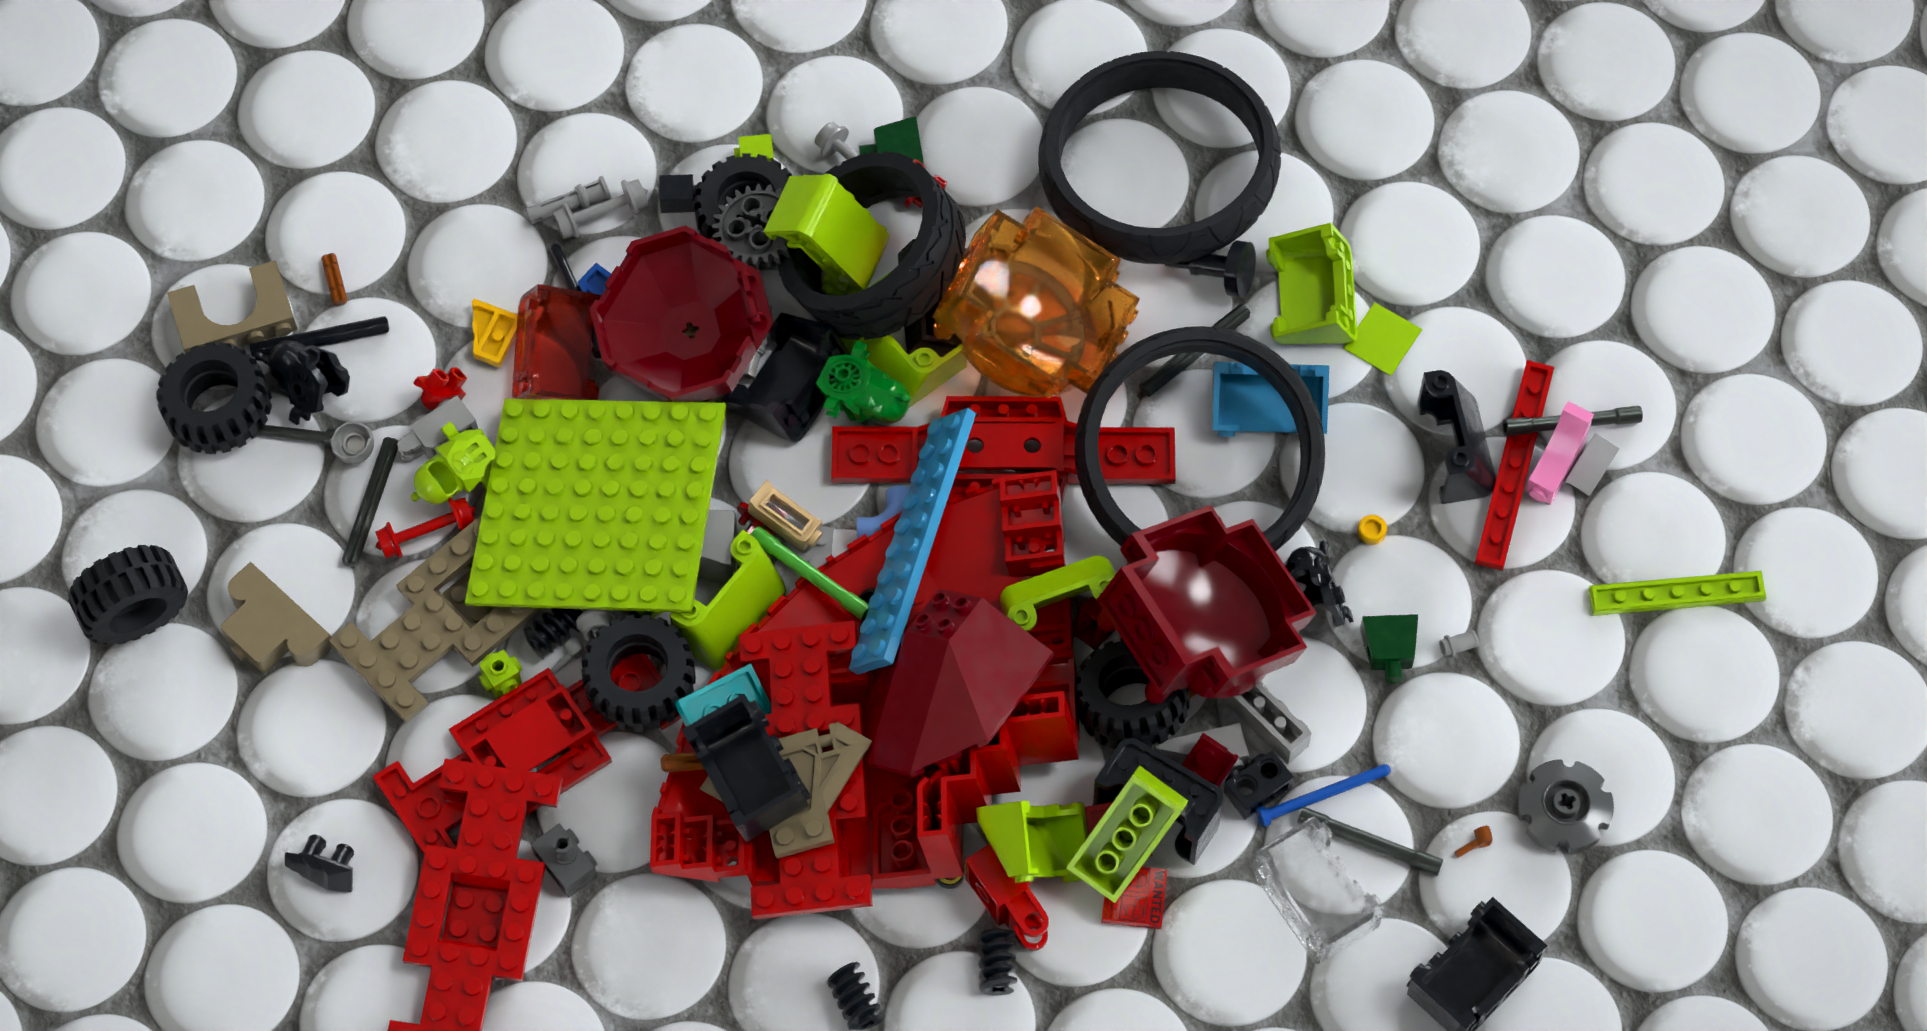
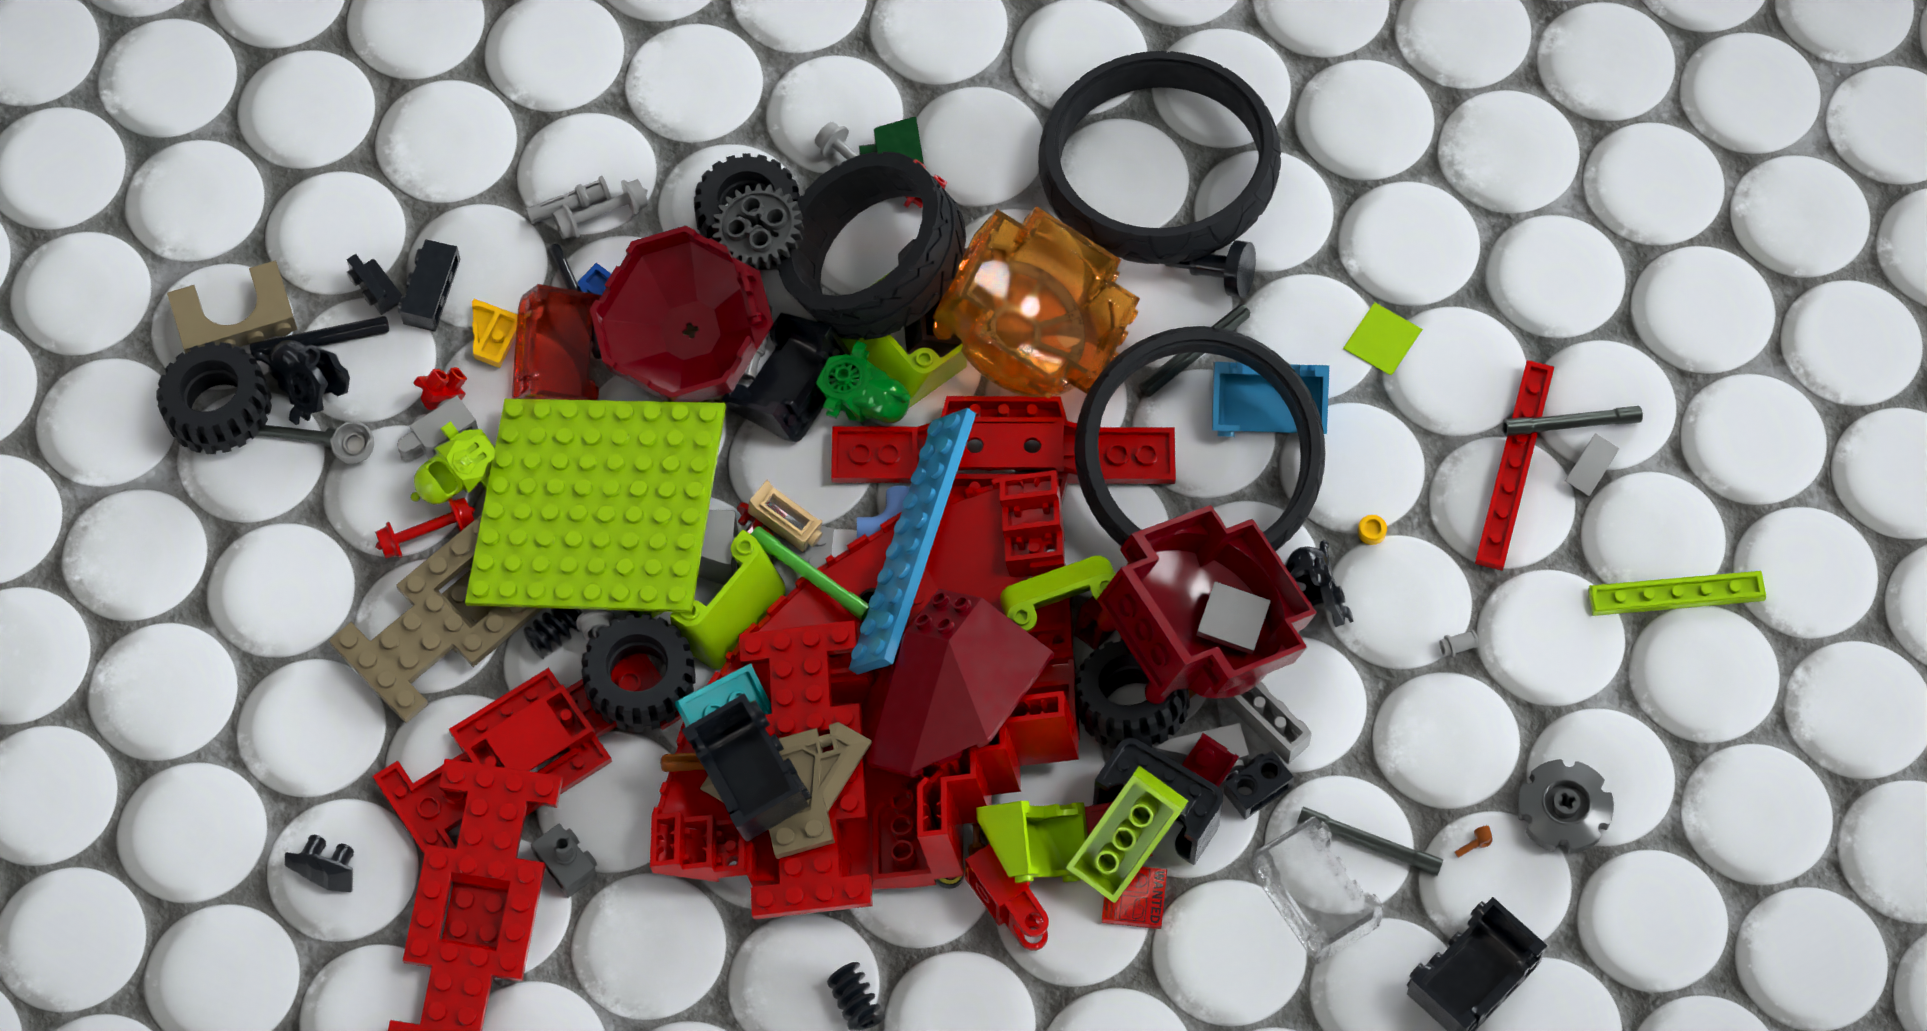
(128, 594): black tyre -> none
(270, 623): dark tan brick -> none
(334, 279): dark orange axle -> none
(370, 502): pearl dark grey axle -> none
(374, 282): none -> black bracket
(429, 285): none -> black brick
(500, 673): lime brick -> none
(575, 651): light grey hand -> none
(676, 193): black brick -> none
(755, 145): lime brick -> none
(831, 230): lime windscreen -> none
(976, 845): none -> dark orange hand
(995, 961): black piece -> none
(1233, 618): none -> light grey tile
(1266, 815): blue bar -> none
(1314, 287): lime windscreen -> none
(1390, 643): dark green torso -> none
(1469, 464): black windscreen -> none
(1560, 453): bright pink arch -> none

